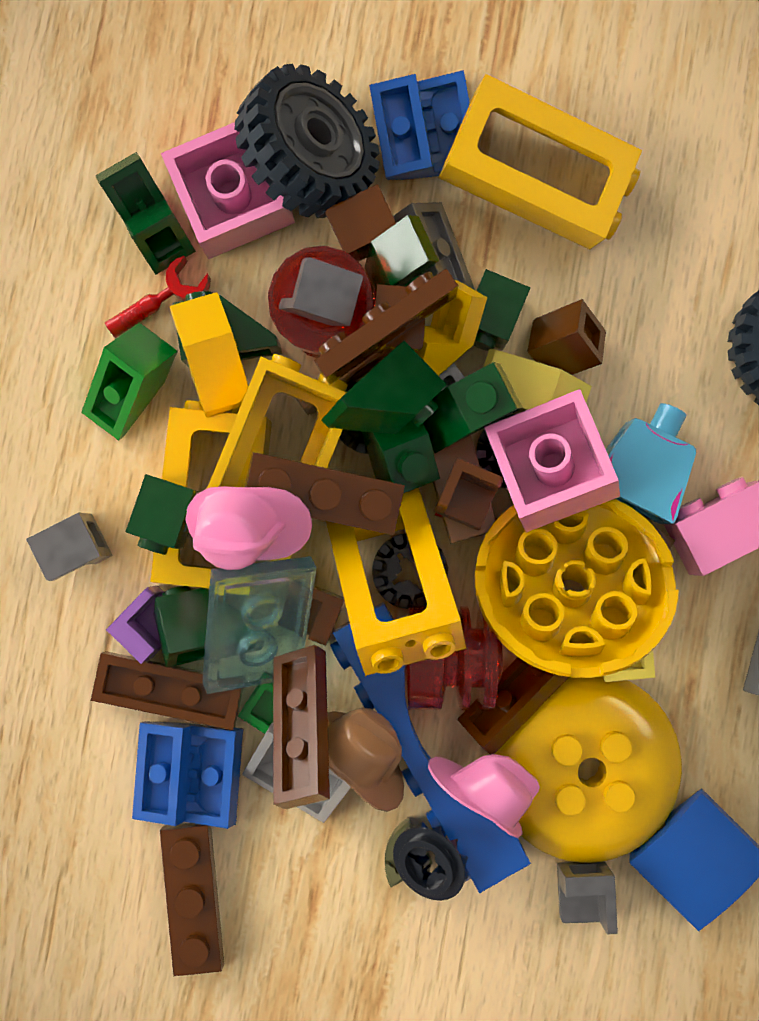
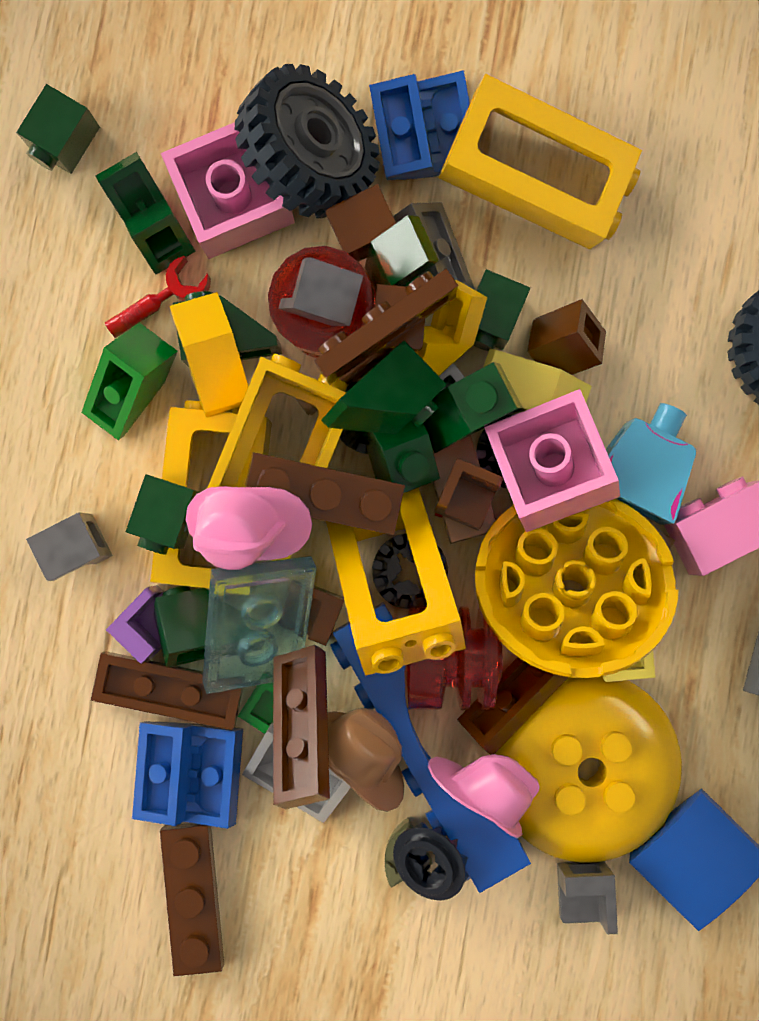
(57, 130): none -> dark green brick

